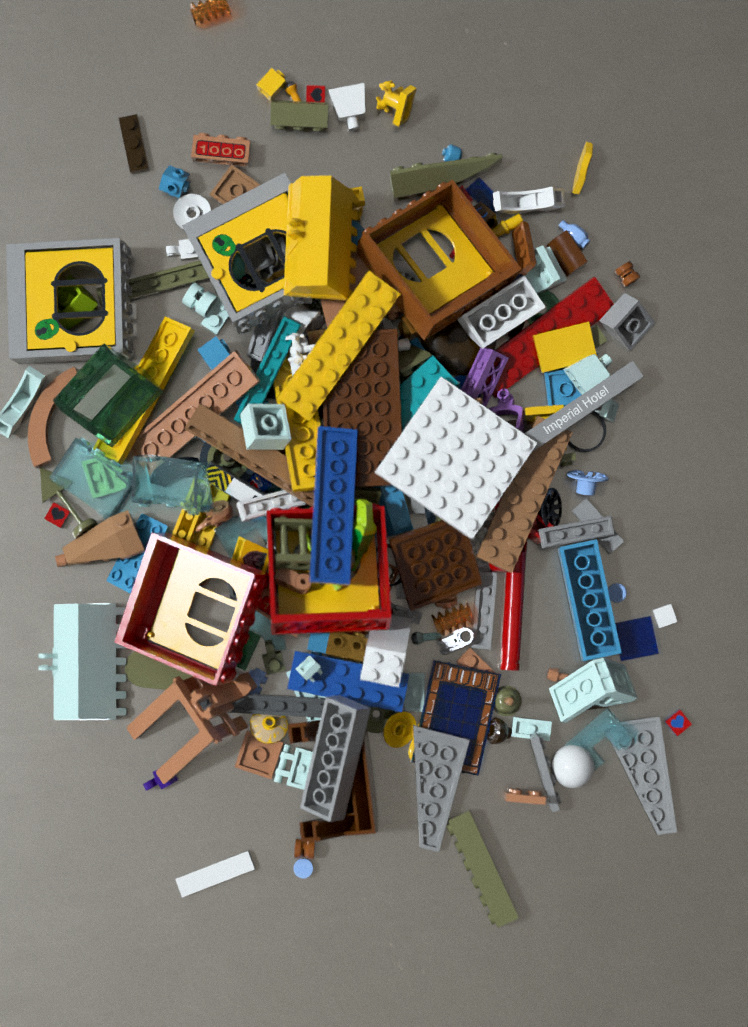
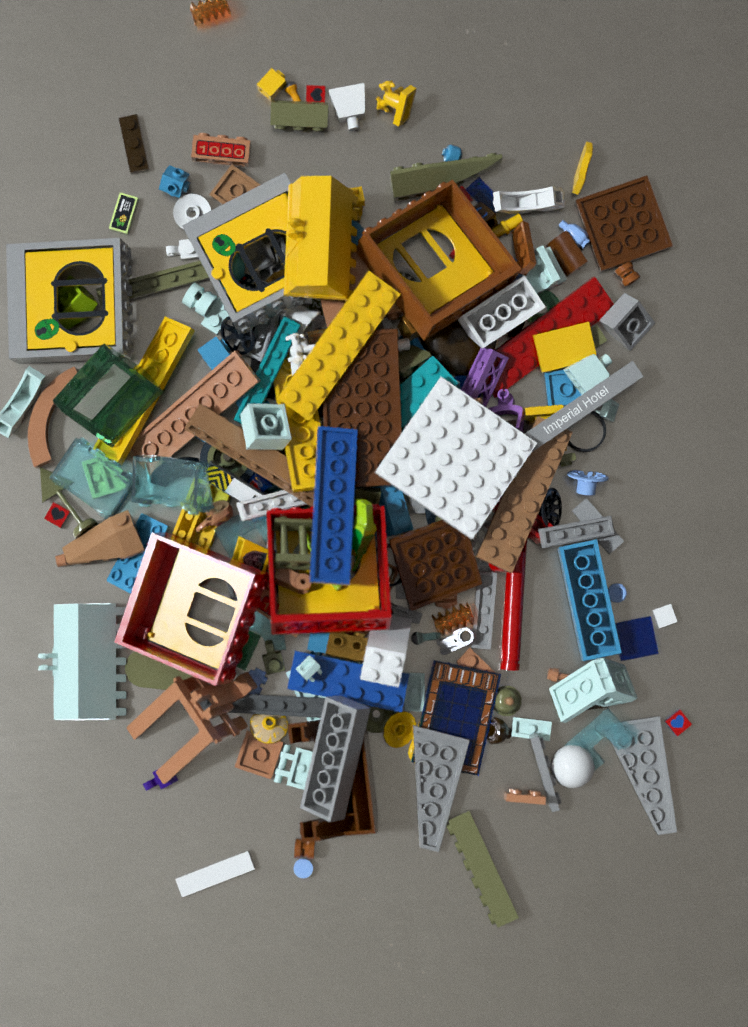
(123, 213): none -> tile
(239, 338): none -> black wheel
(623, 223): none -> reddish brown plate

